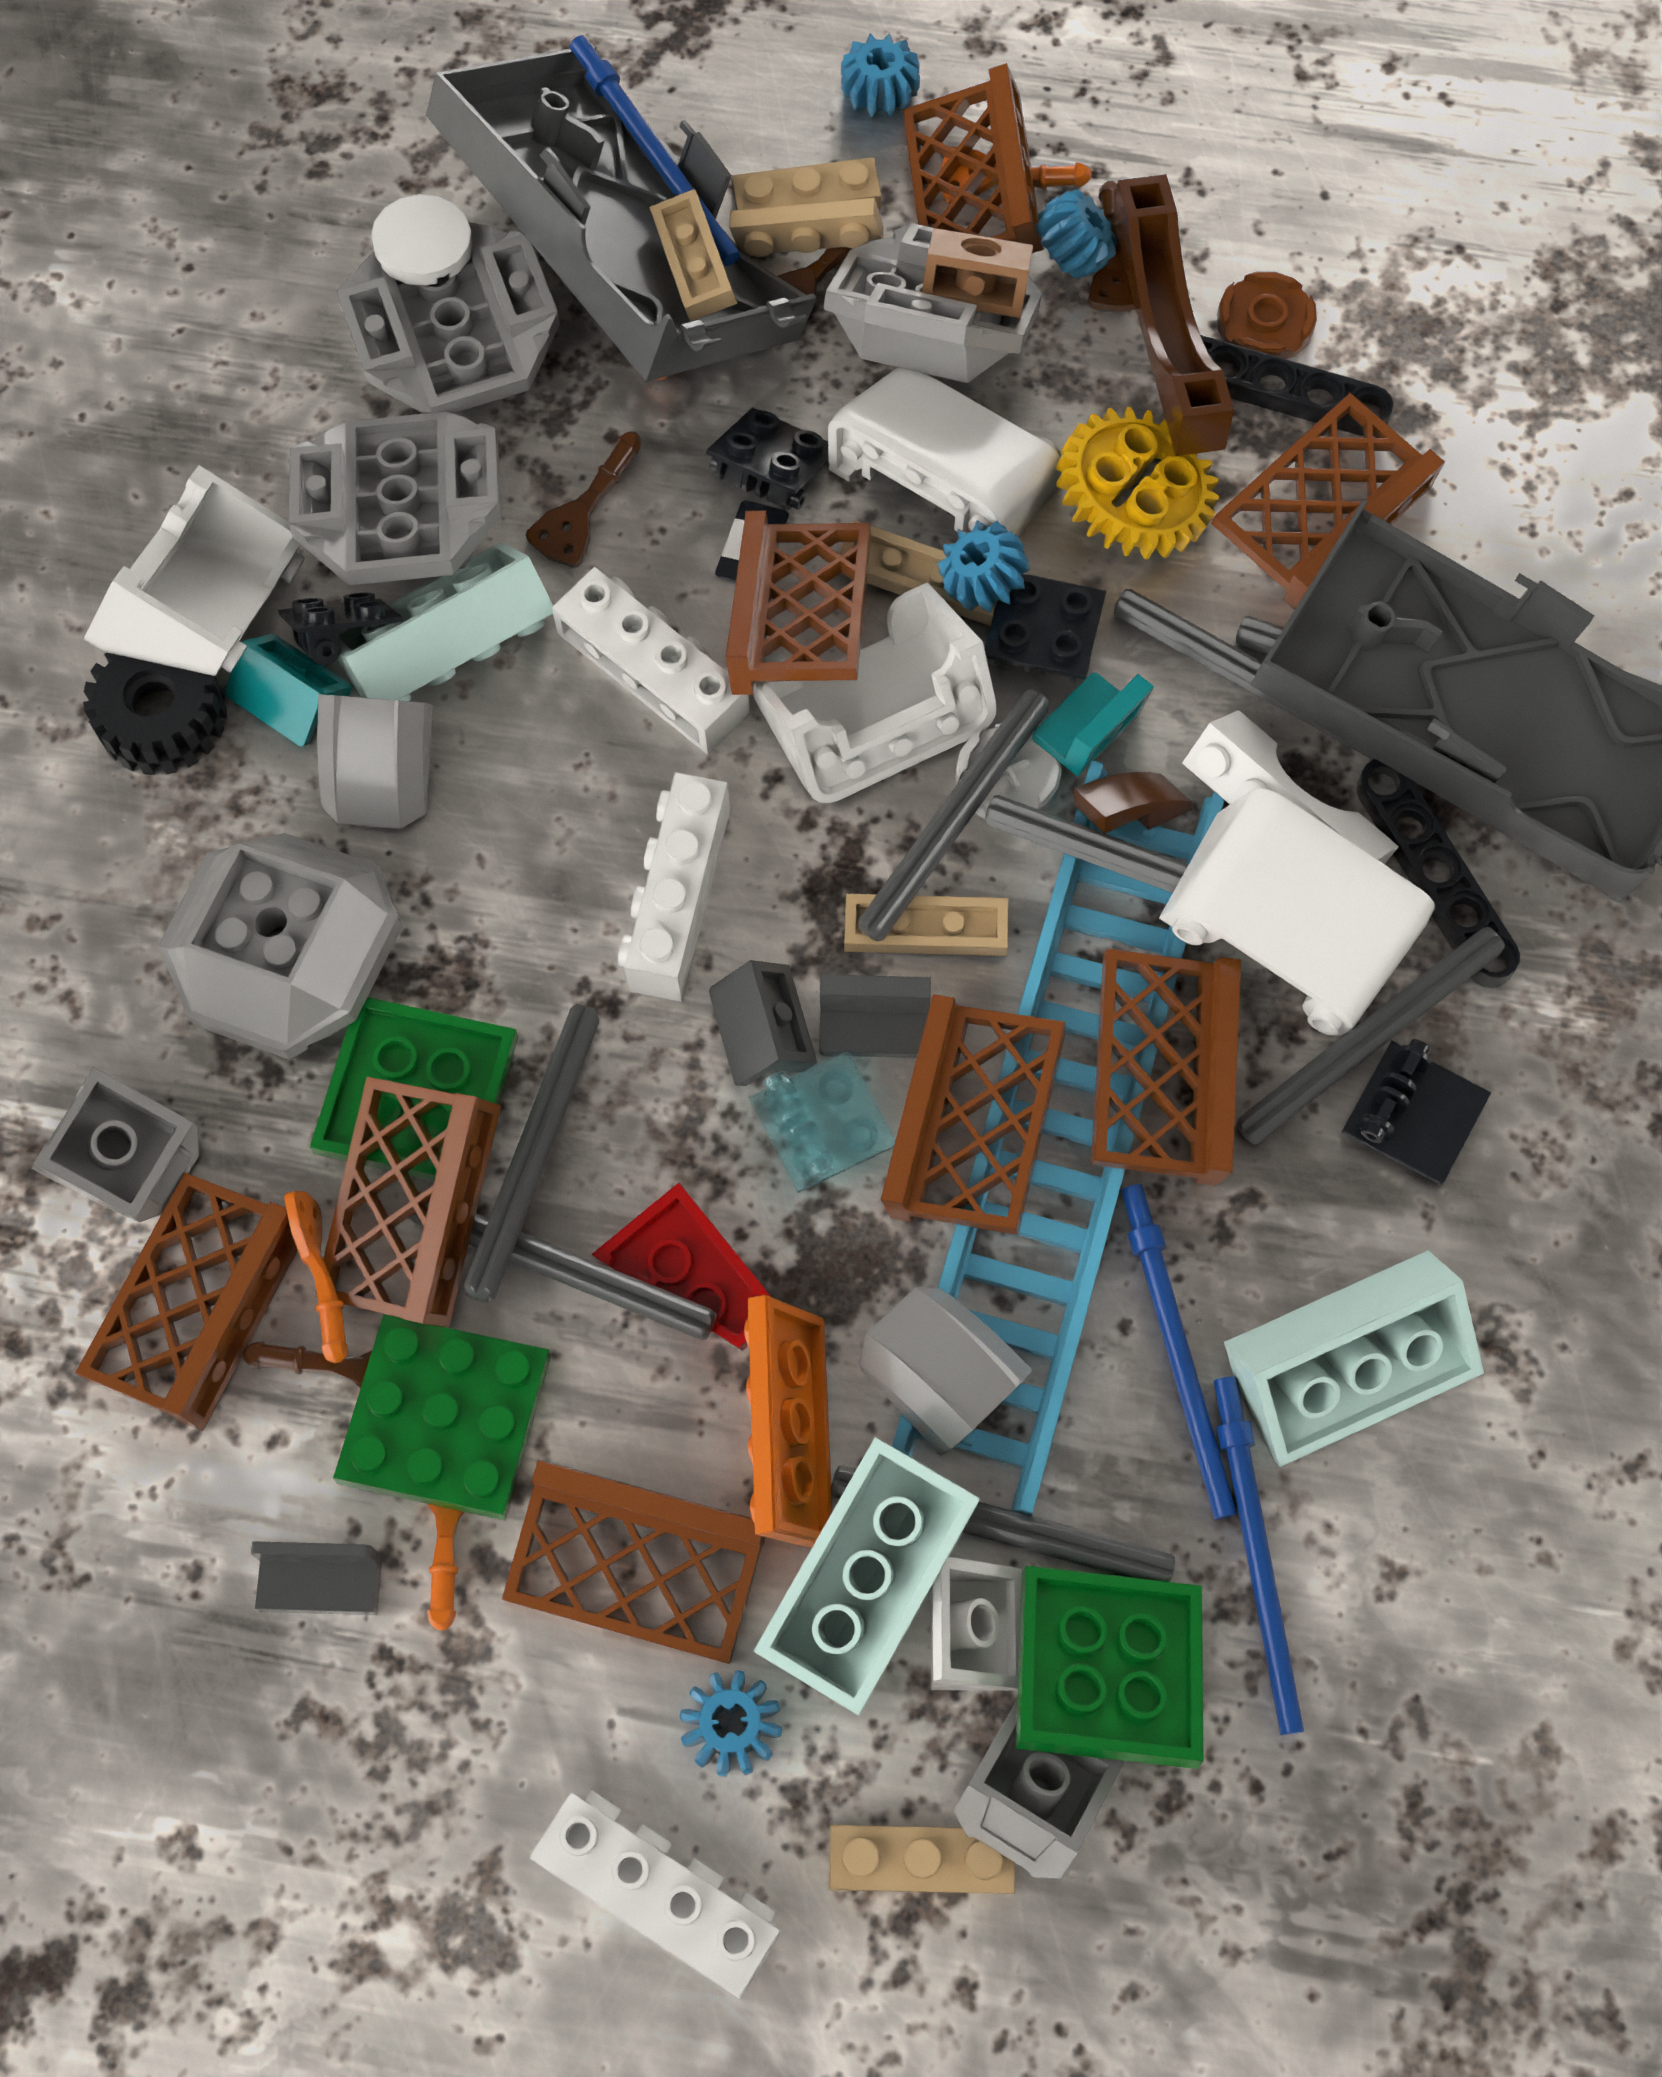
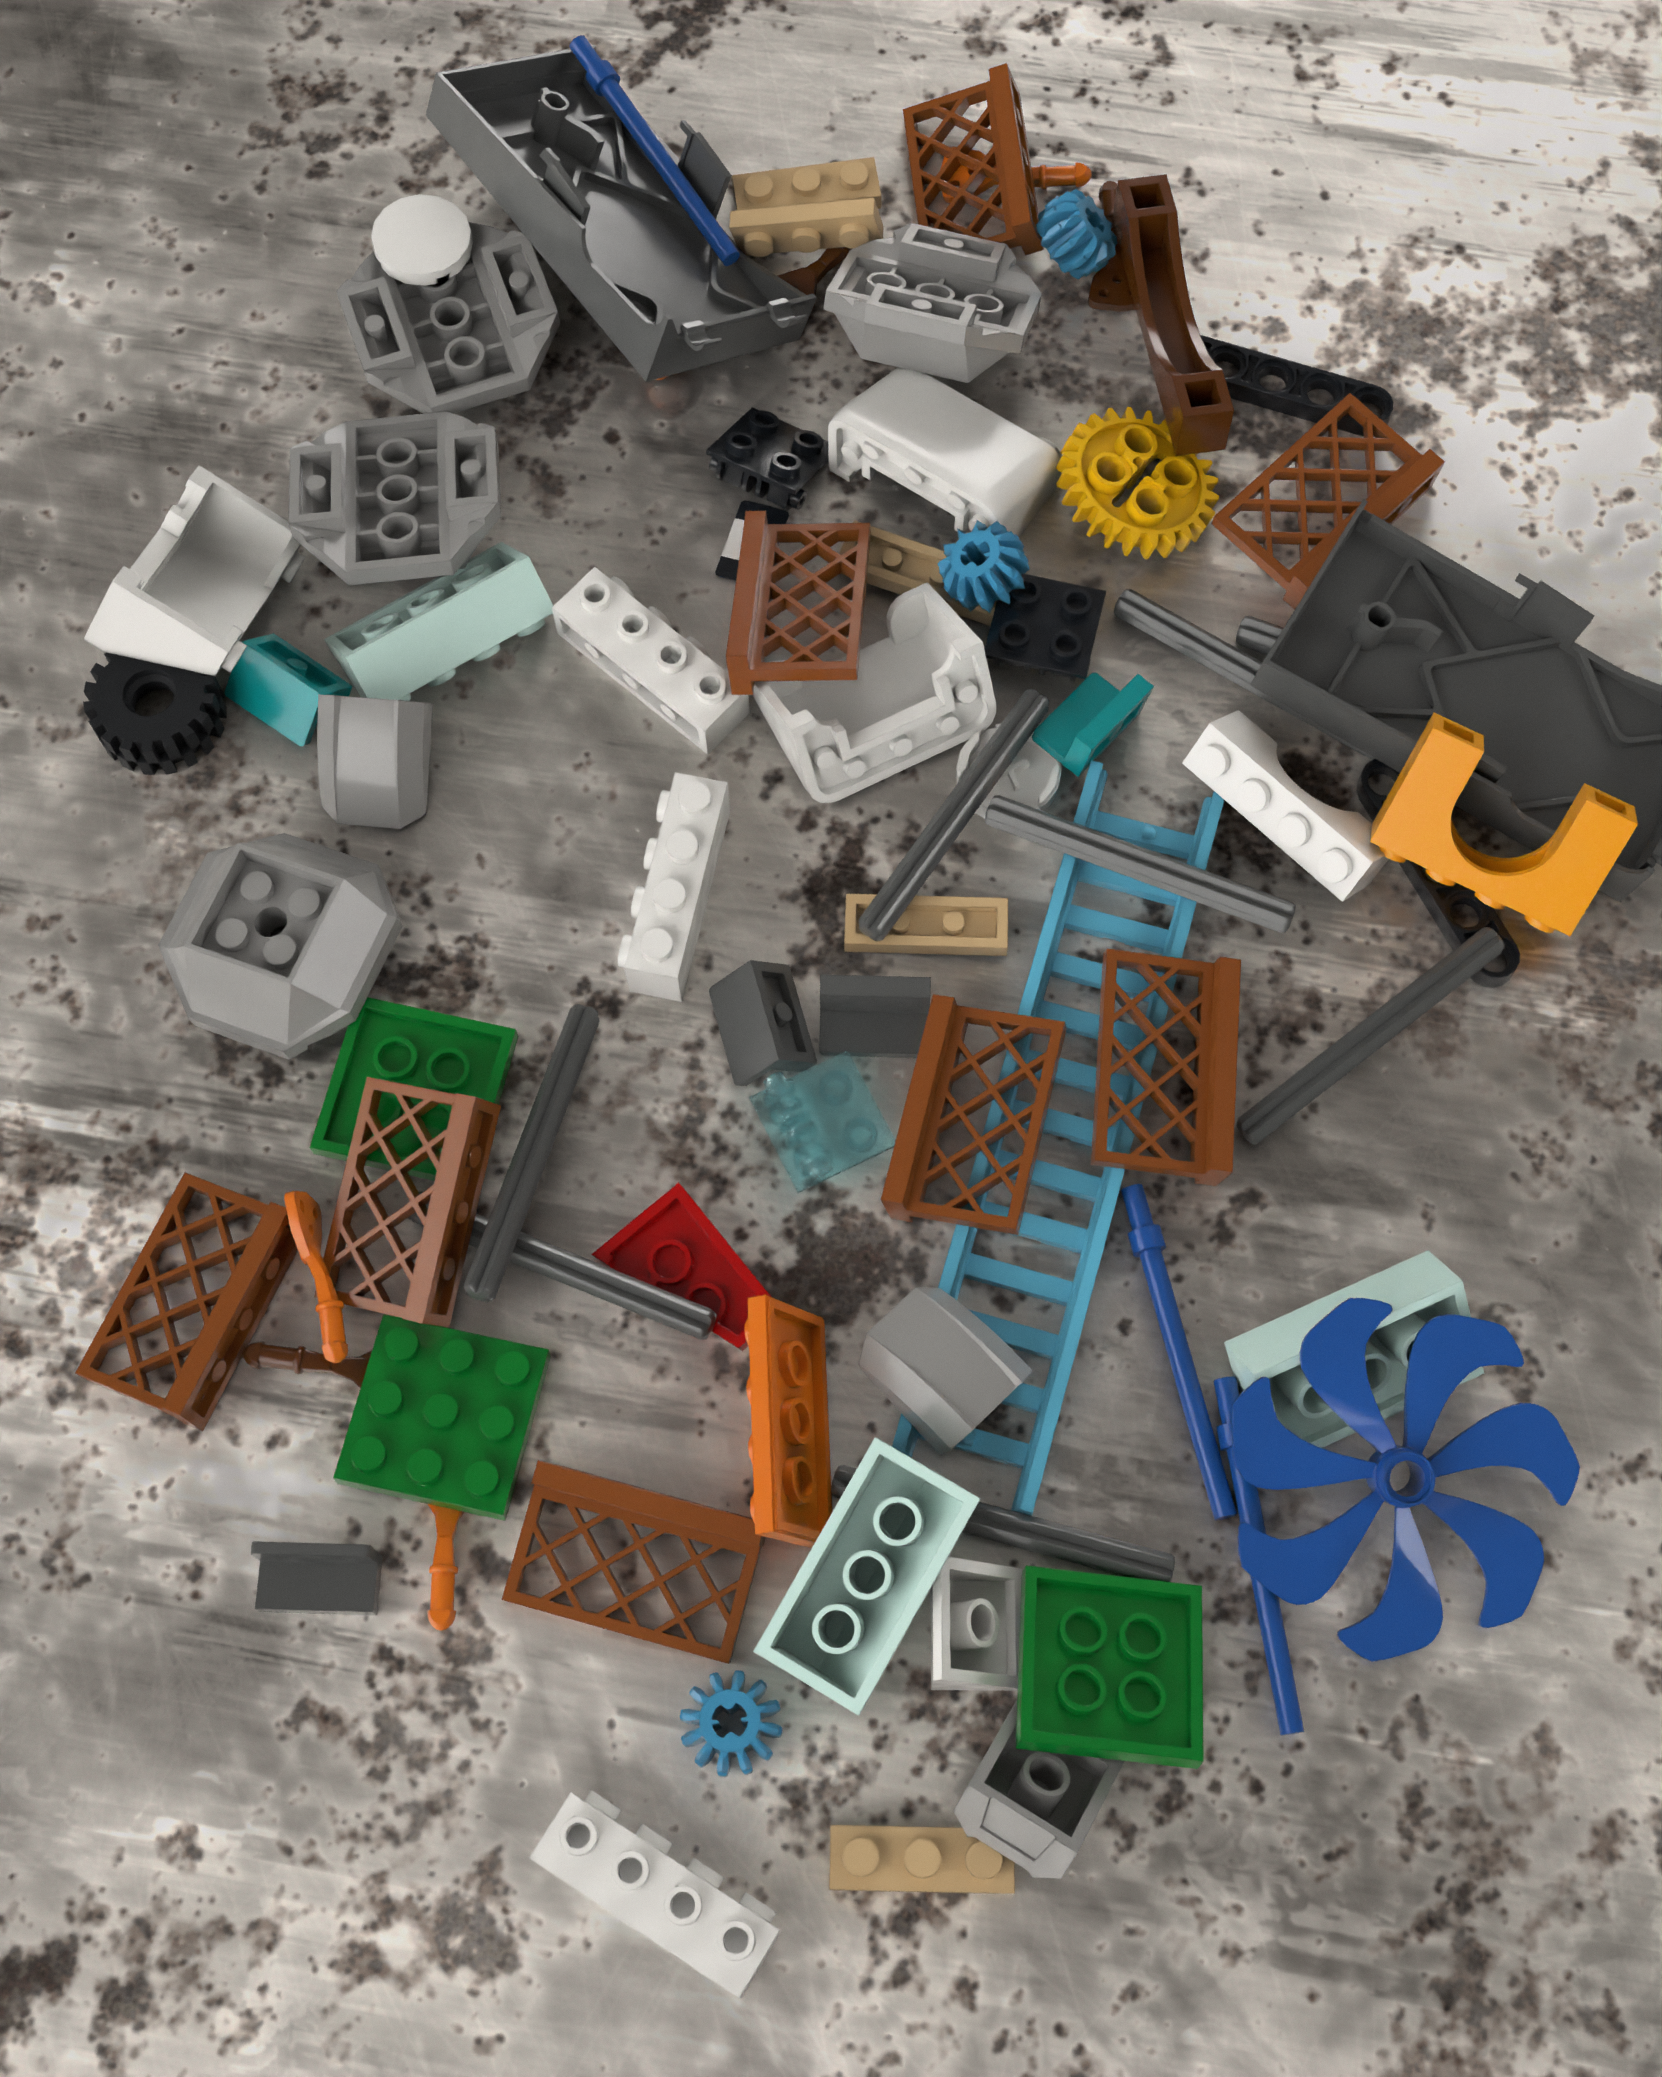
(120, 1148): light grey slope -> none
(318, 625): black hinge -> none
(578, 511): reddish brown piece -> none
(693, 255): tan plate -> none
(880, 75): dark azure gear -> none
(978, 271): medium nougat brick -> none
(1129, 797): reddish brown slope -> none
(1267, 314): dark orange tile -> none
(1299, 905): white windscreen -> none
(1416, 1111): black hinge -> none
(1514, 1436): none -> blue piece
(1544, 885): none -> light orange arch

